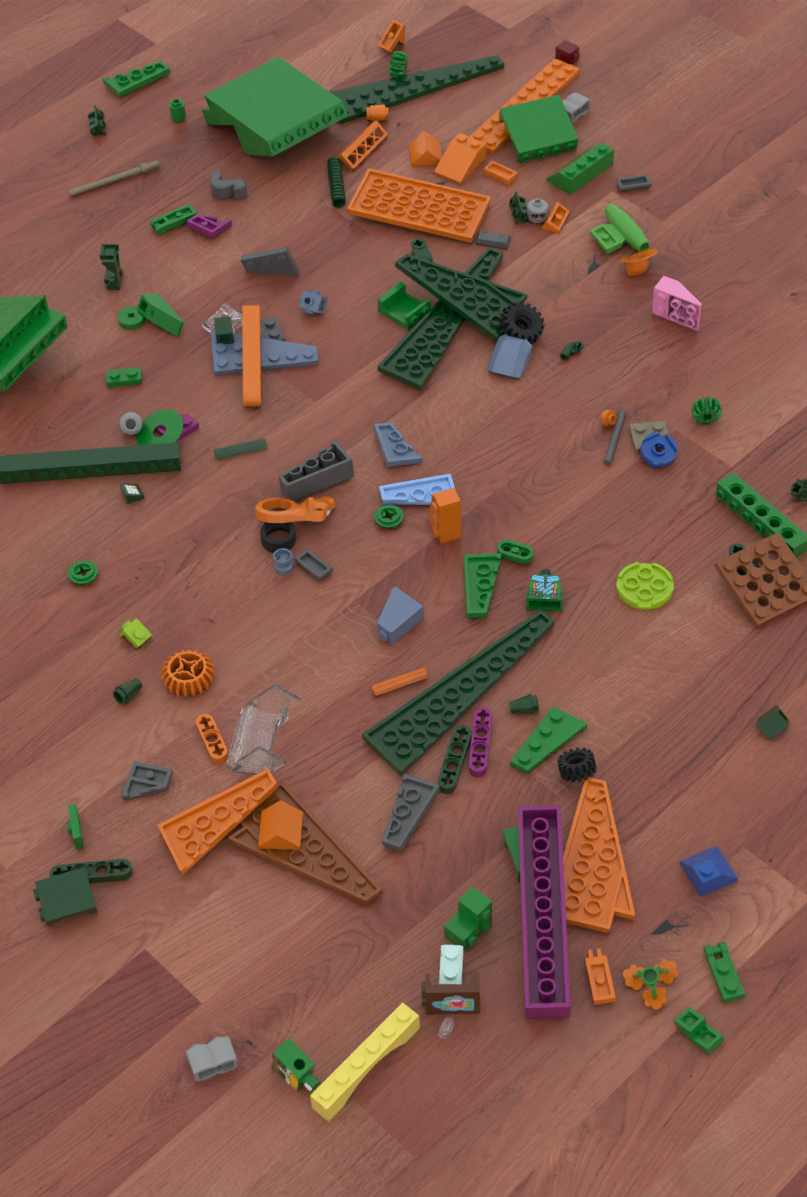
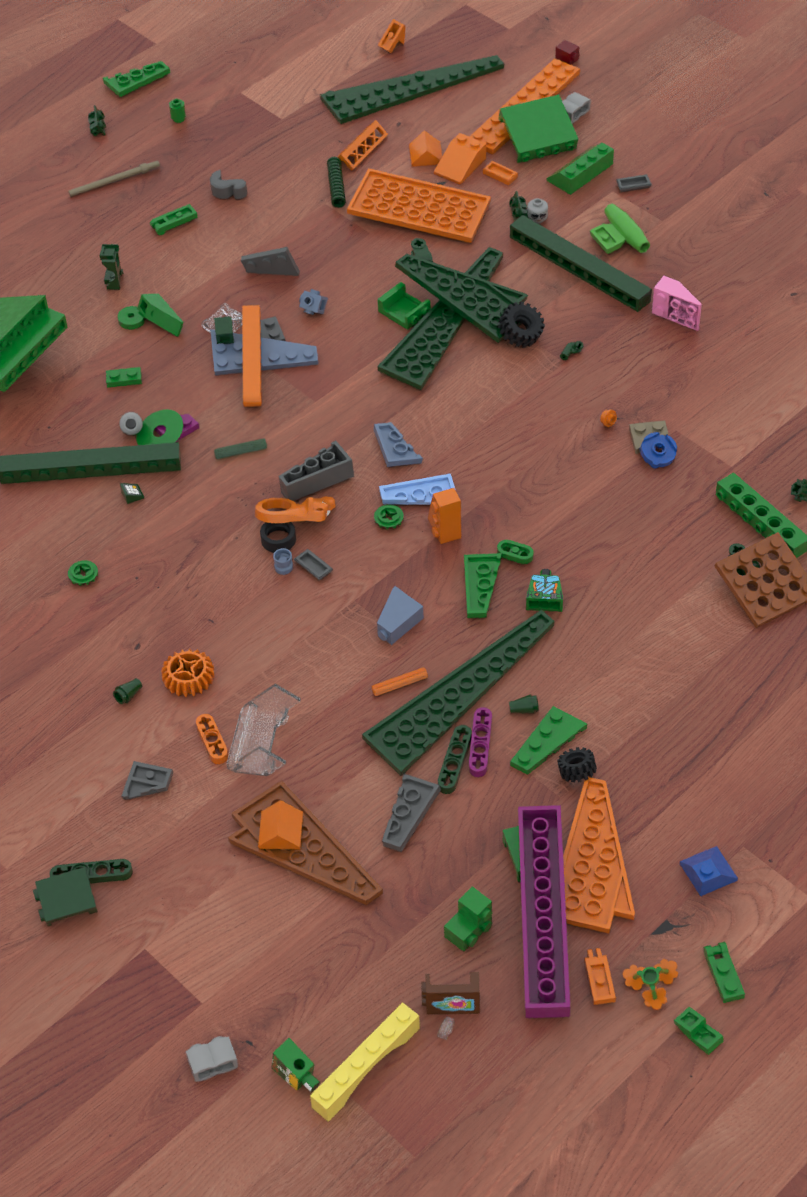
(74, 826): green plate -> none
(135, 632): lime bracket -> none
(207, 823): orange wing -> none
(208, 225): magenta wing -> none
(273, 108): green panel -> none
(377, 112): orange brick -> none
(398, 64): green gear -> none
(451, 964): light aqua brick -> none
(493, 239): dark grey tile -> none
(510, 356): sand blue slope -> none
(556, 218): orange slope -> none
(581, 263): none -> dark green brick
(614, 438): dark grey bar -> none
(638, 262): orange piece -> none
(645, 585): lime tile -> none
(706, 410): green gear -> none
(773, 722): dark green panel -> none

